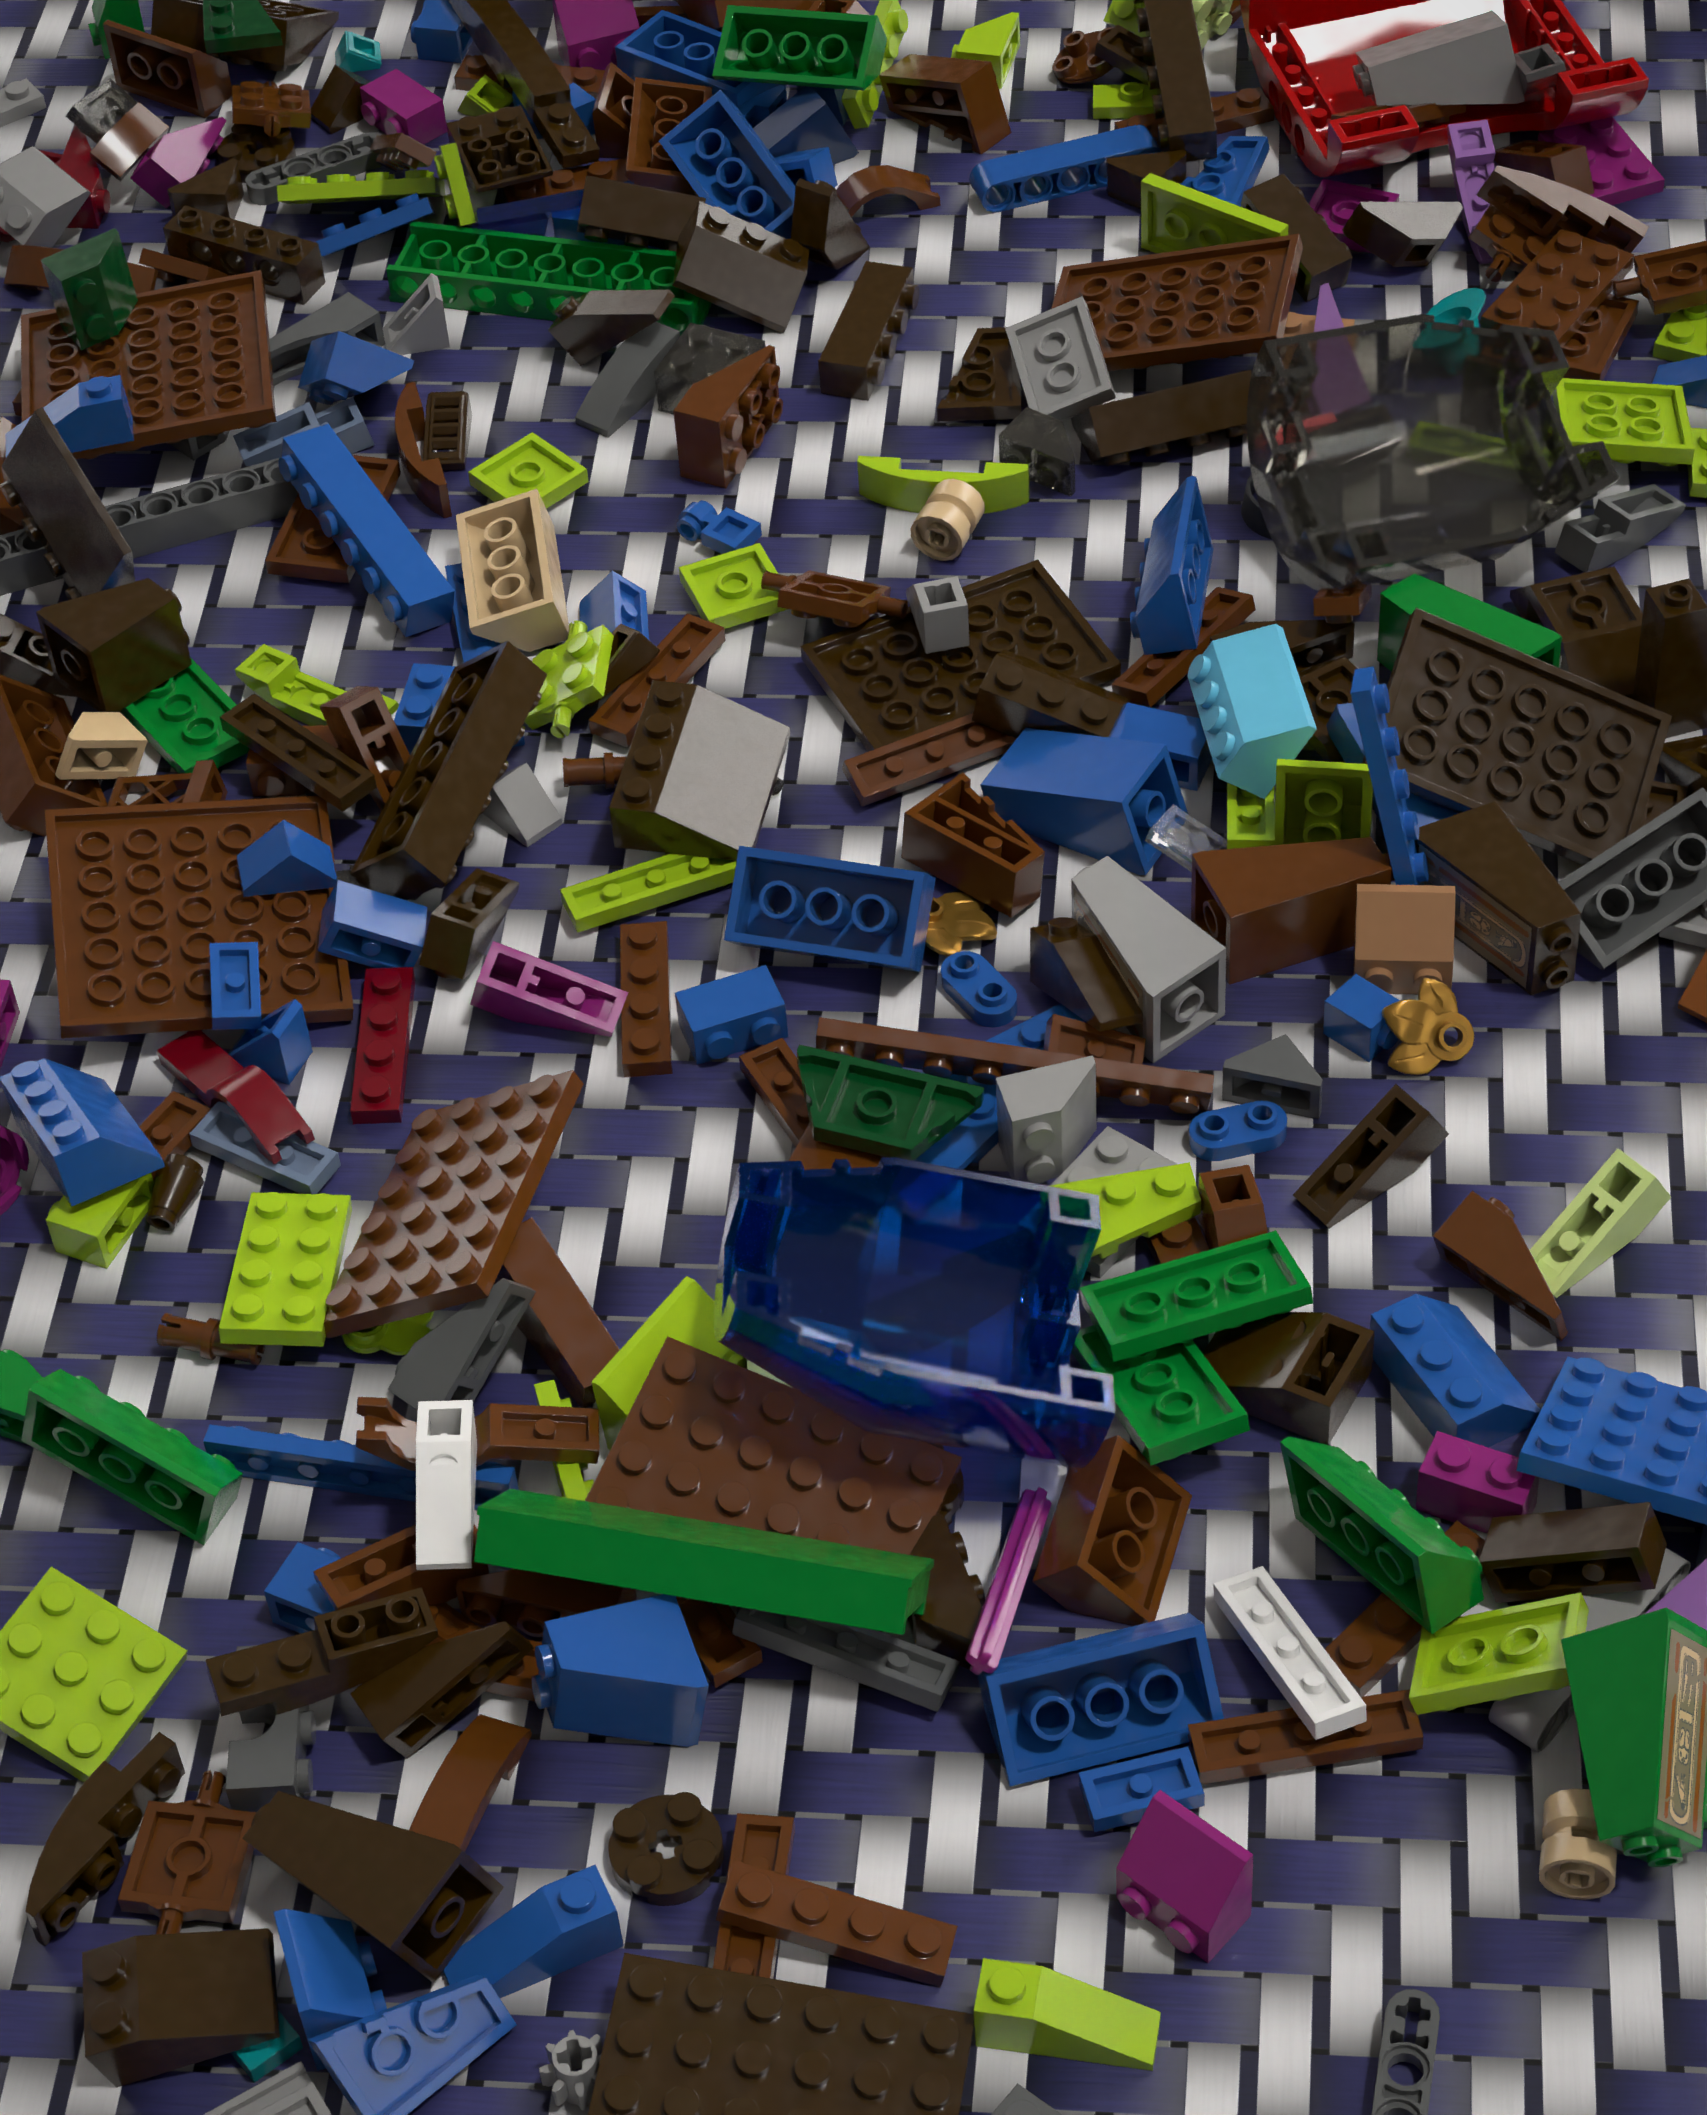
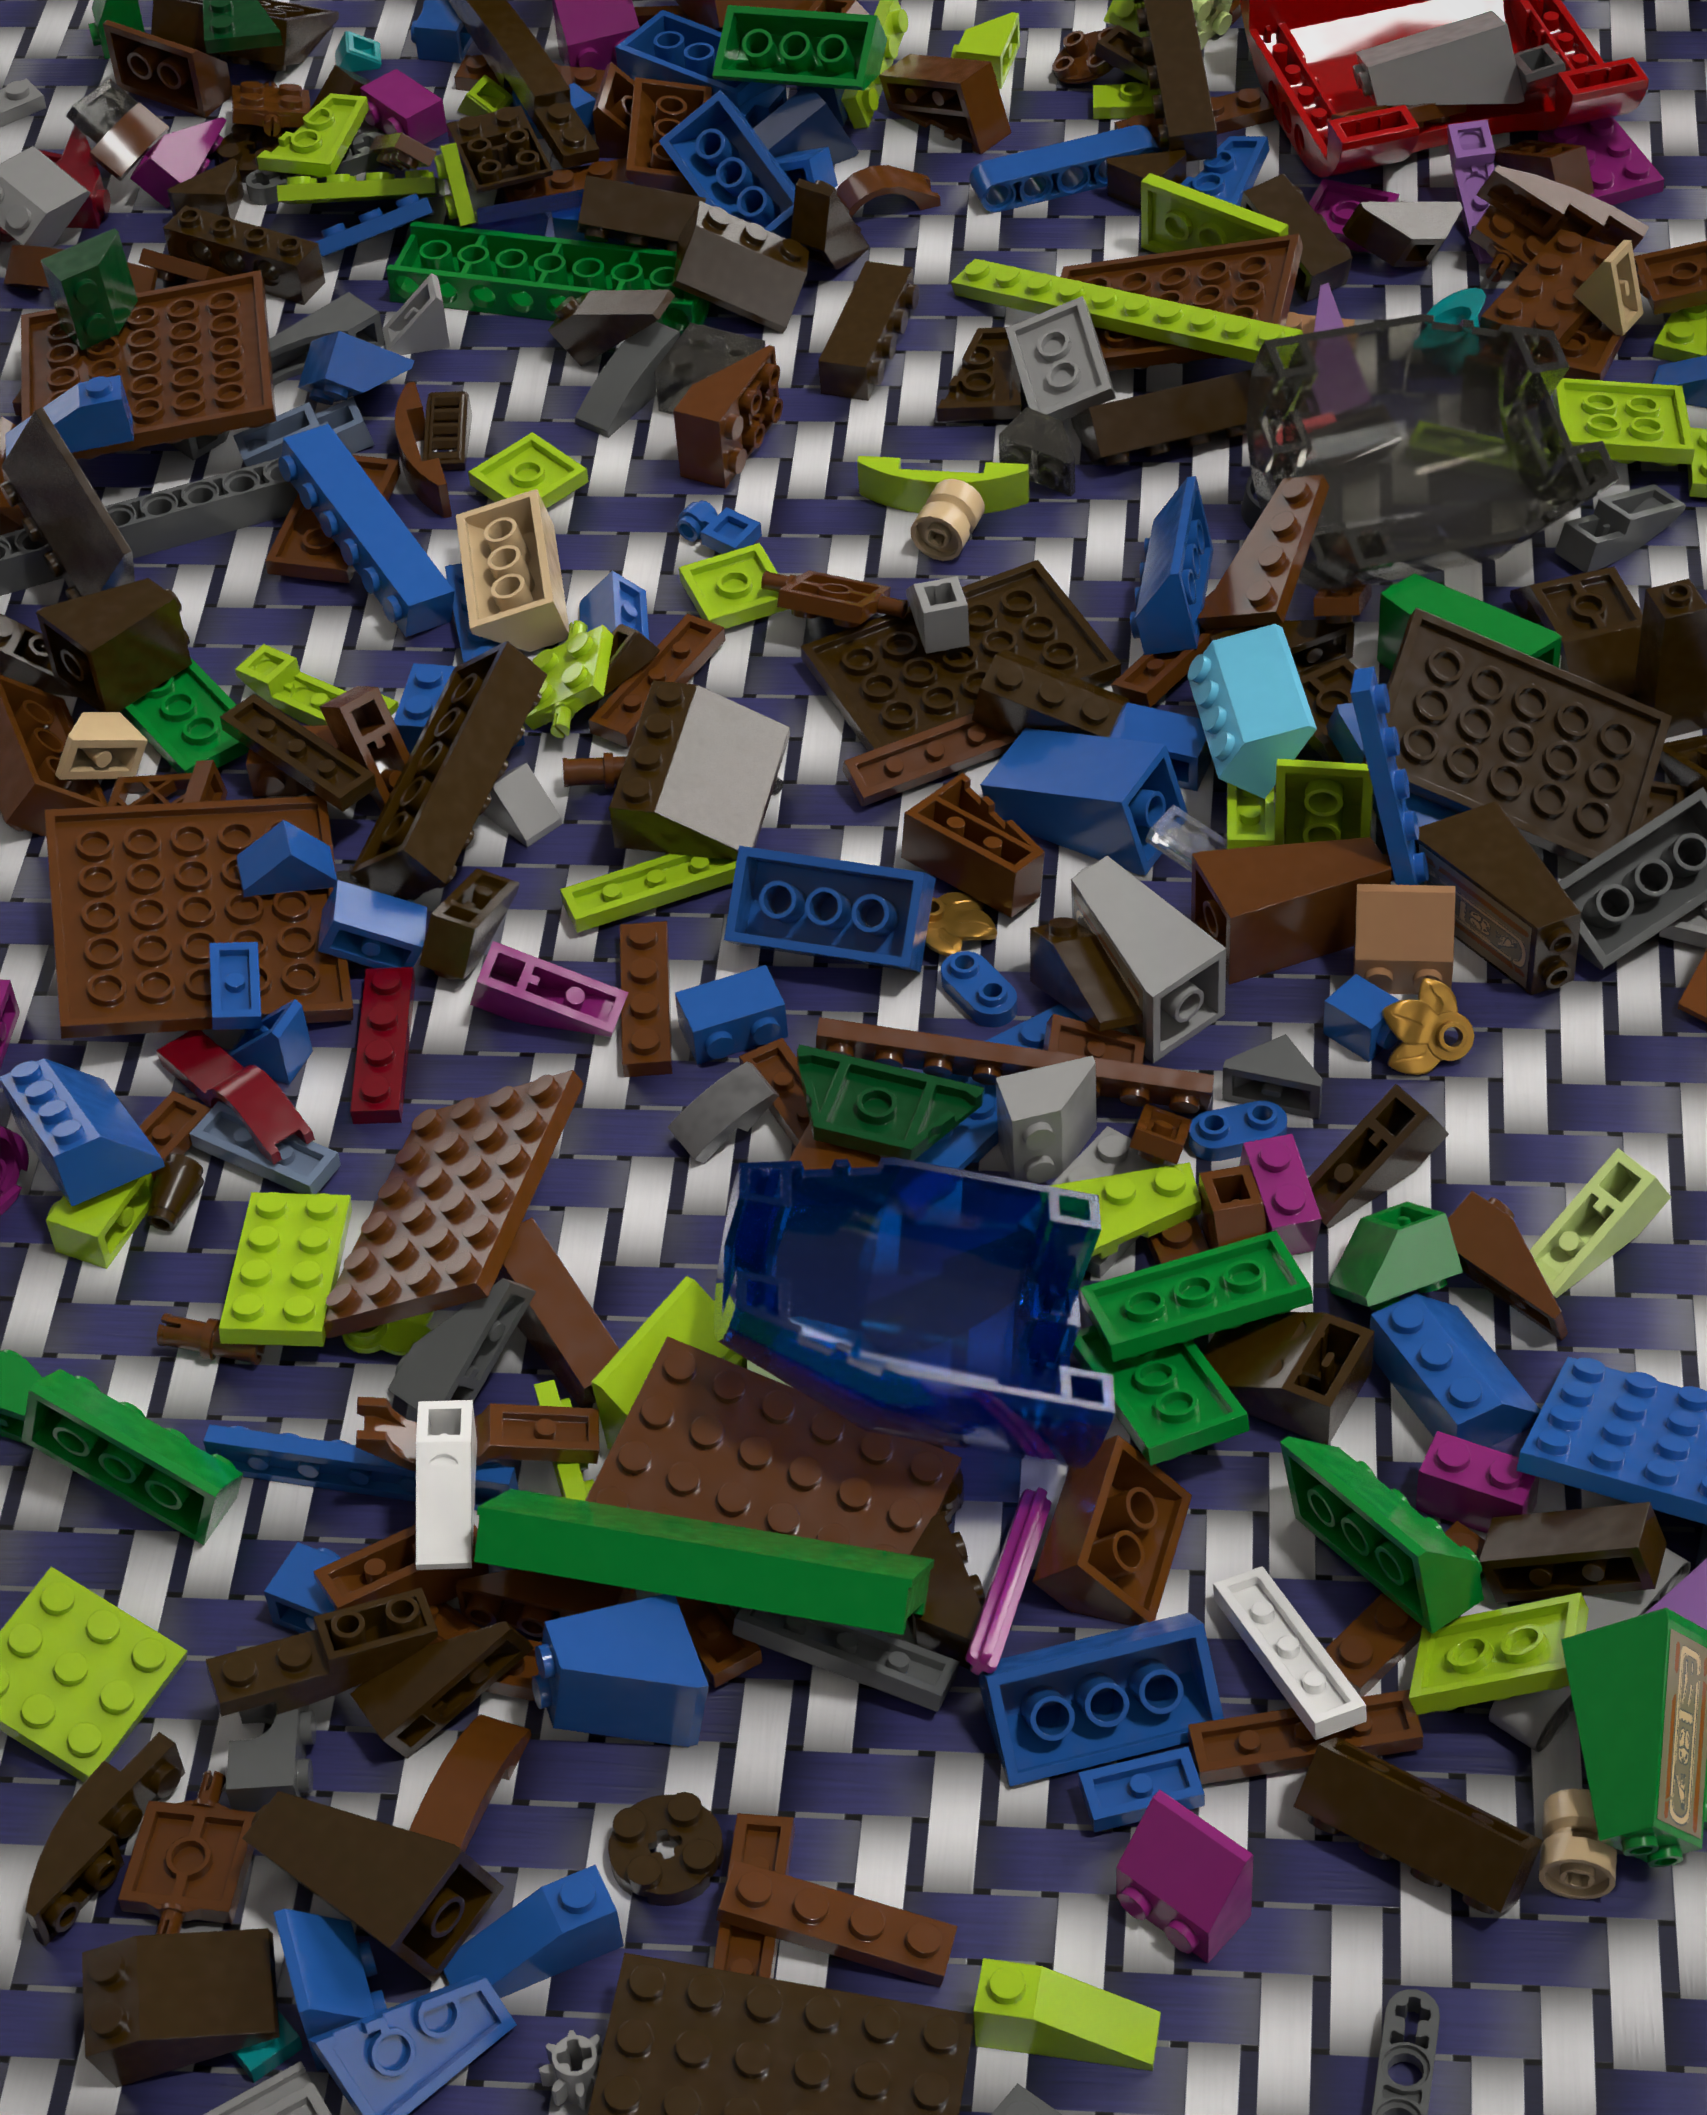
(321, 140): none -> lime wing
(728, 1104): none -> flat silver slope
(1120, 310): none -> lime plate
(1160, 1135): none -> reddish brown plate
(1268, 564): none -> reddish brown wing
(1284, 1191): none -> magenta brick
(1396, 1254): none -> green slope
(1417, 1825): none -> dark brown brick
(1614, 290): none -> tan slope

